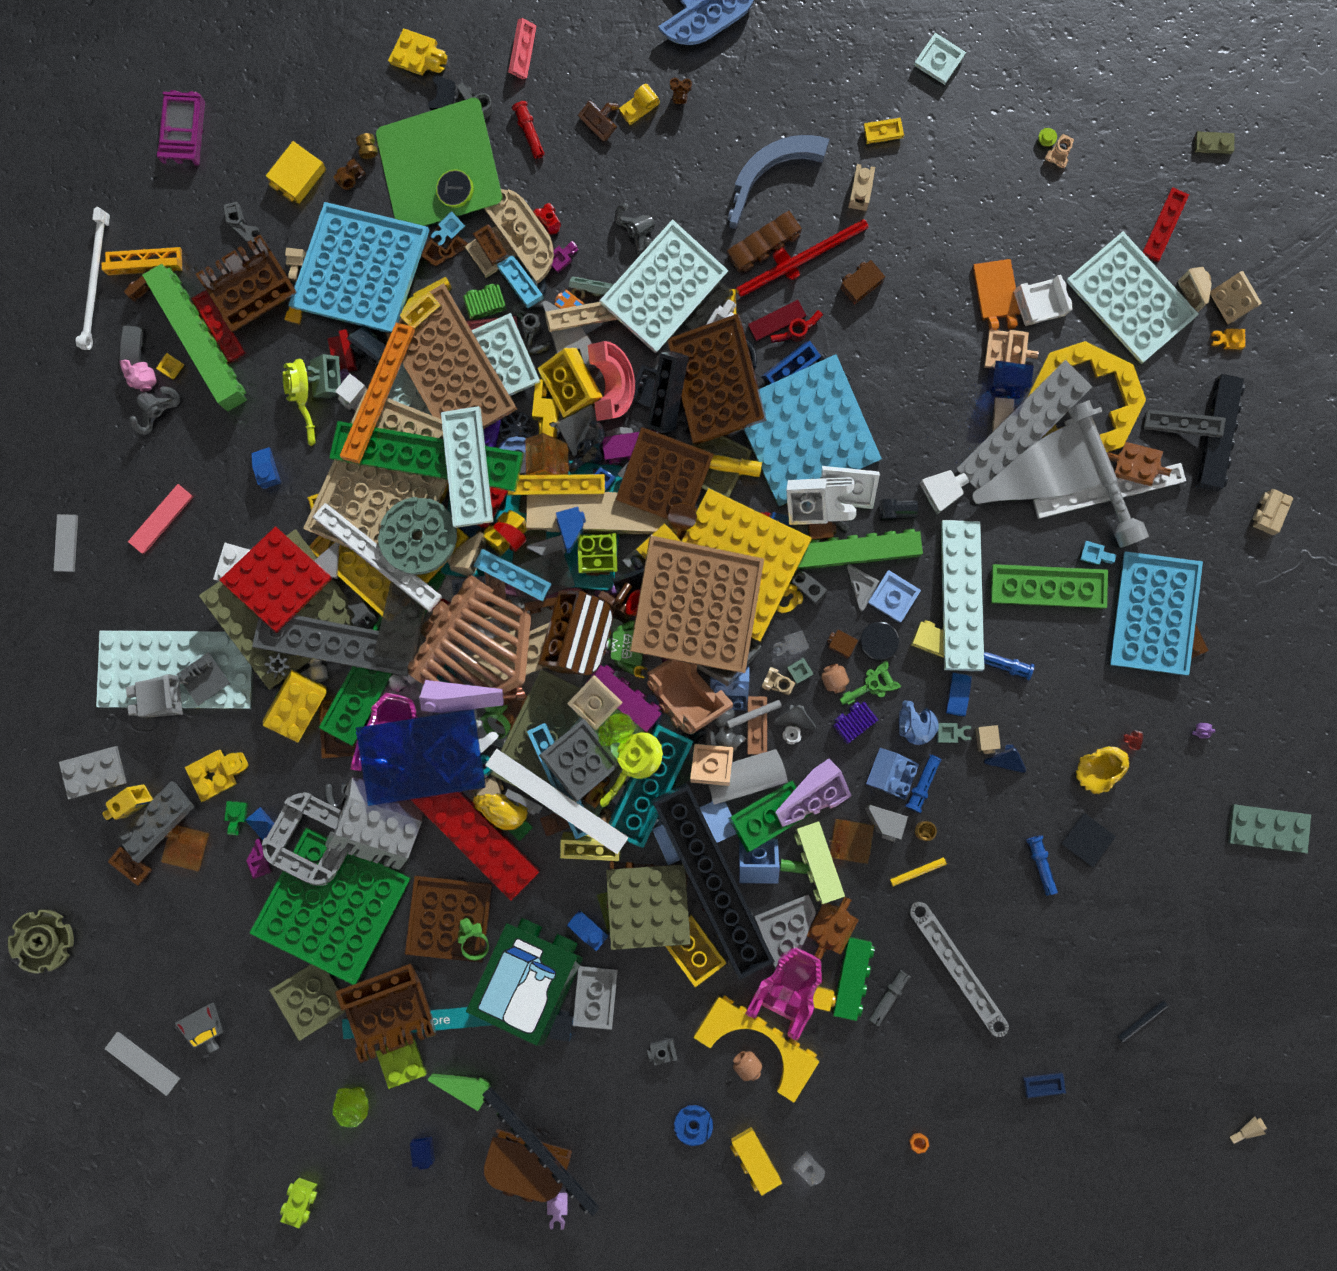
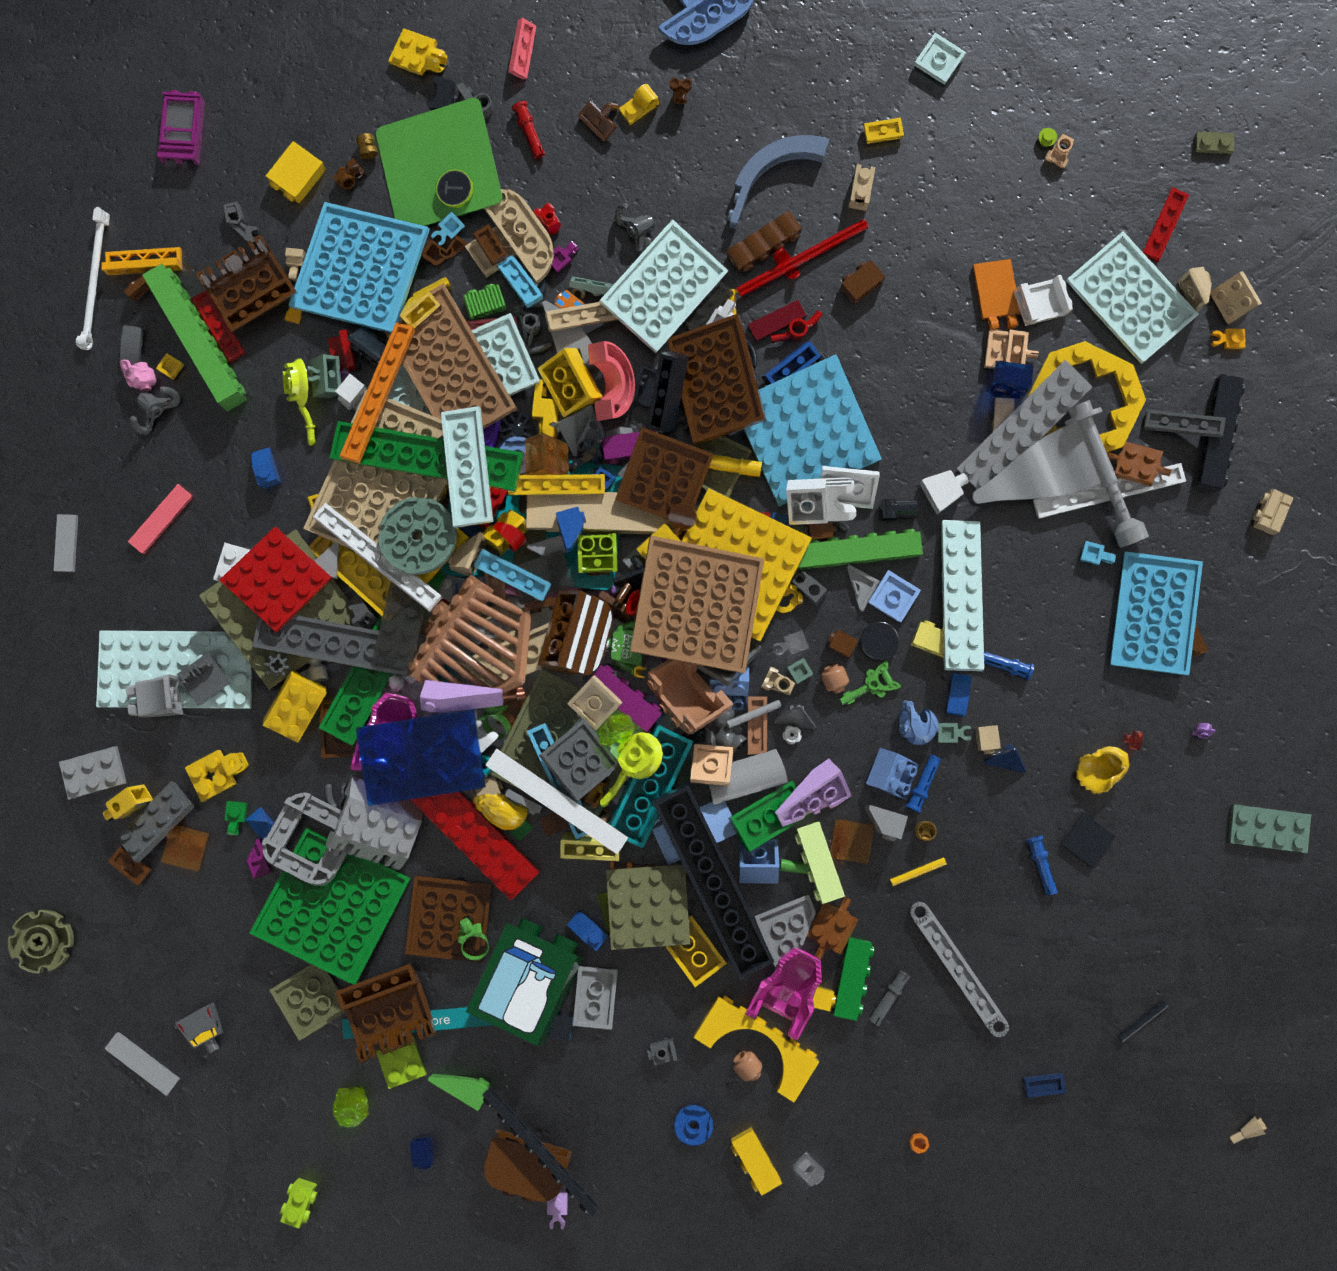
(854, 722): dark purple brick -> none
(1049, 586): bright green plate -> none

